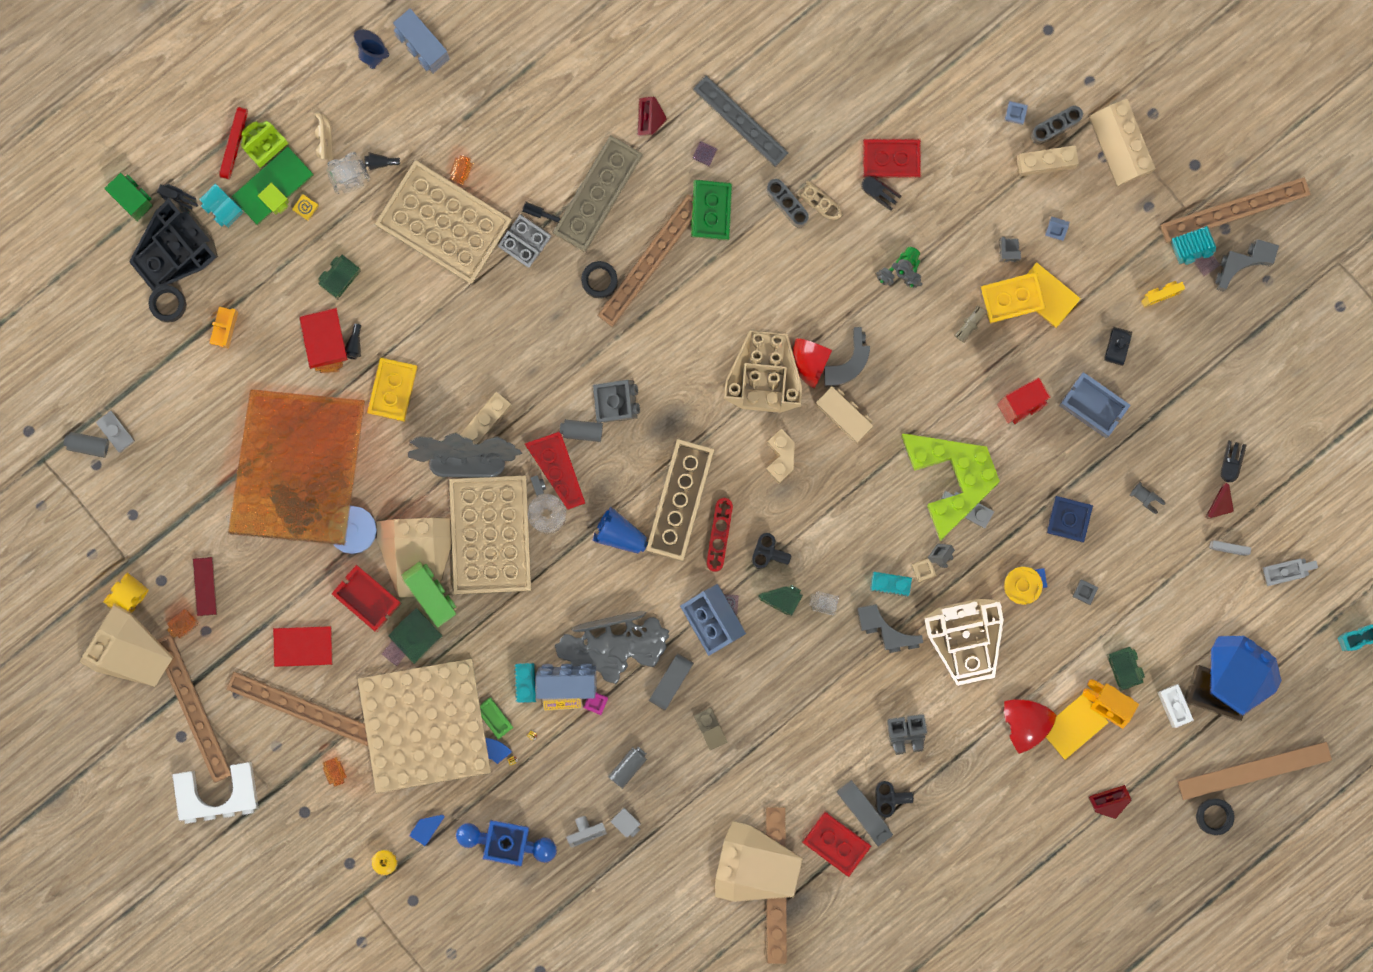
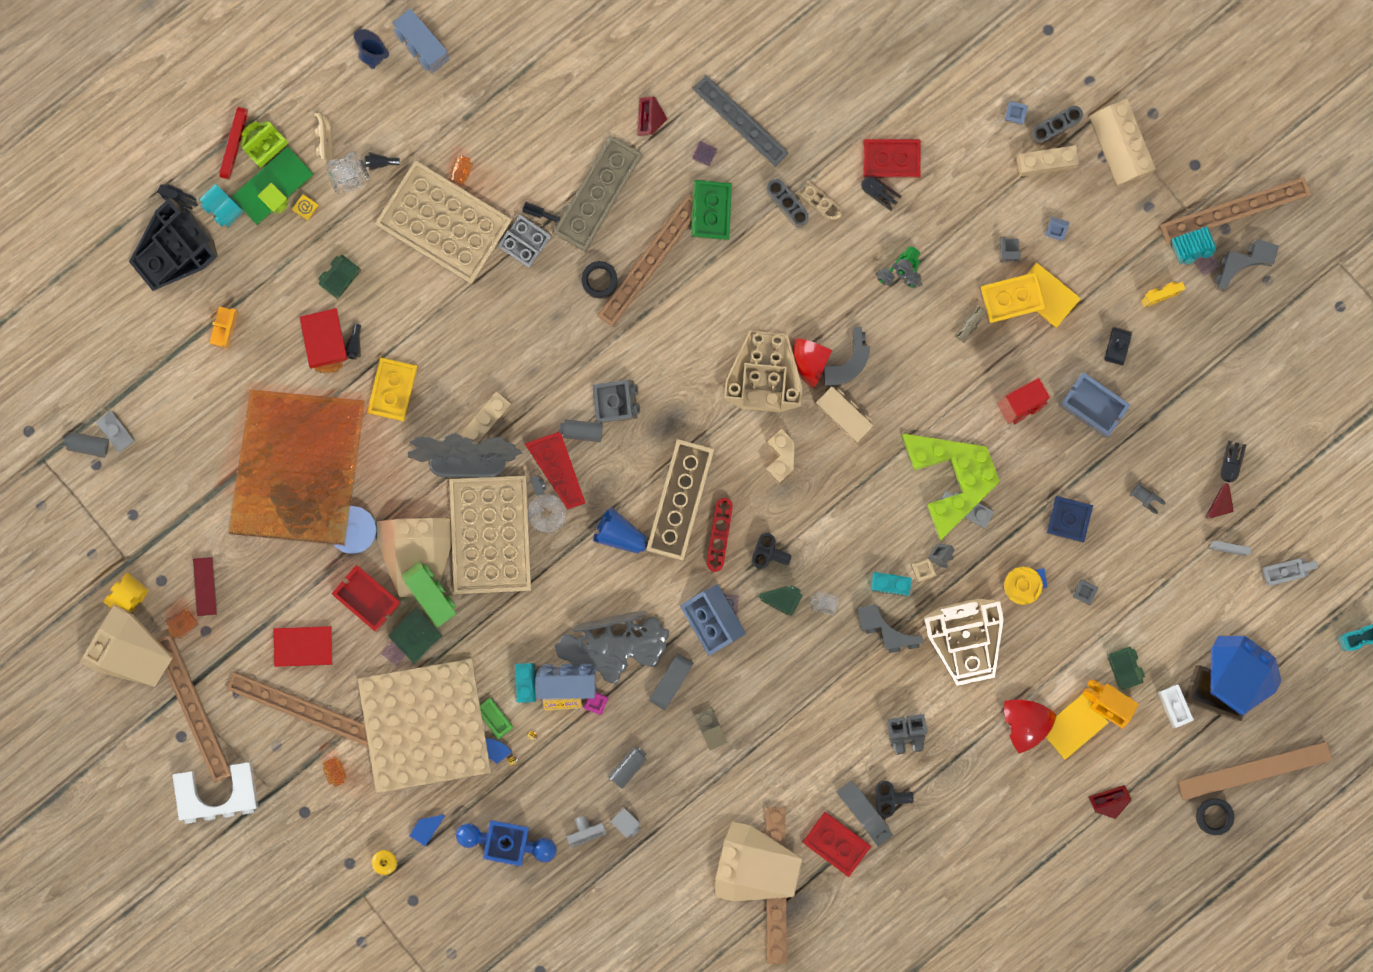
(124, 191): green piece -> none
(167, 289): black tyre -> none

